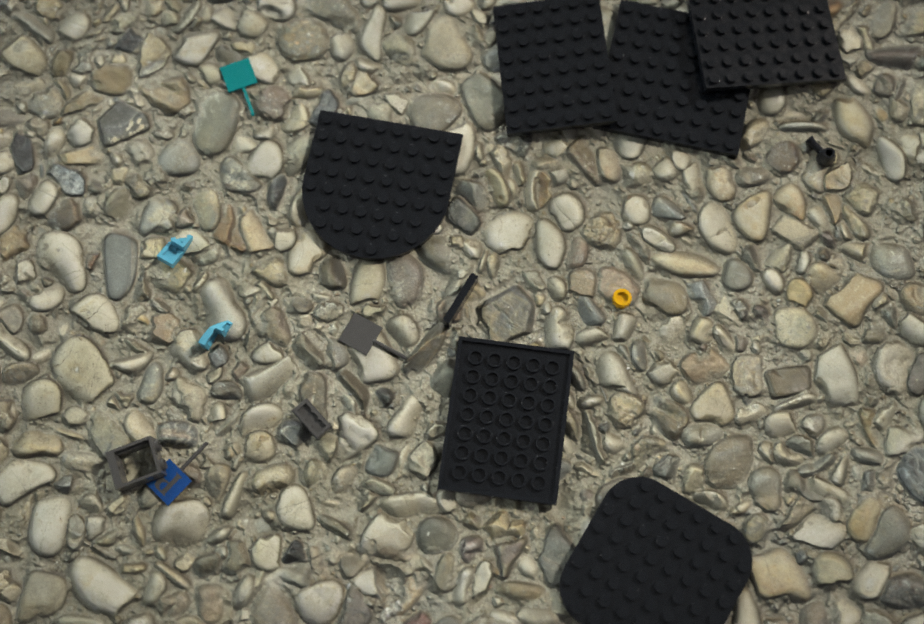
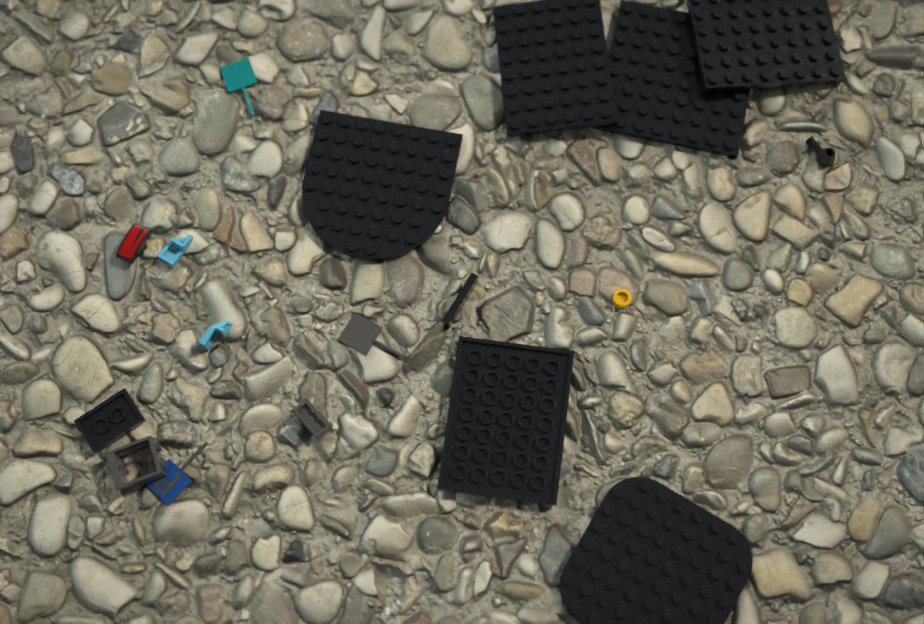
(110, 420): none -> black plate
(132, 243): none -> slope

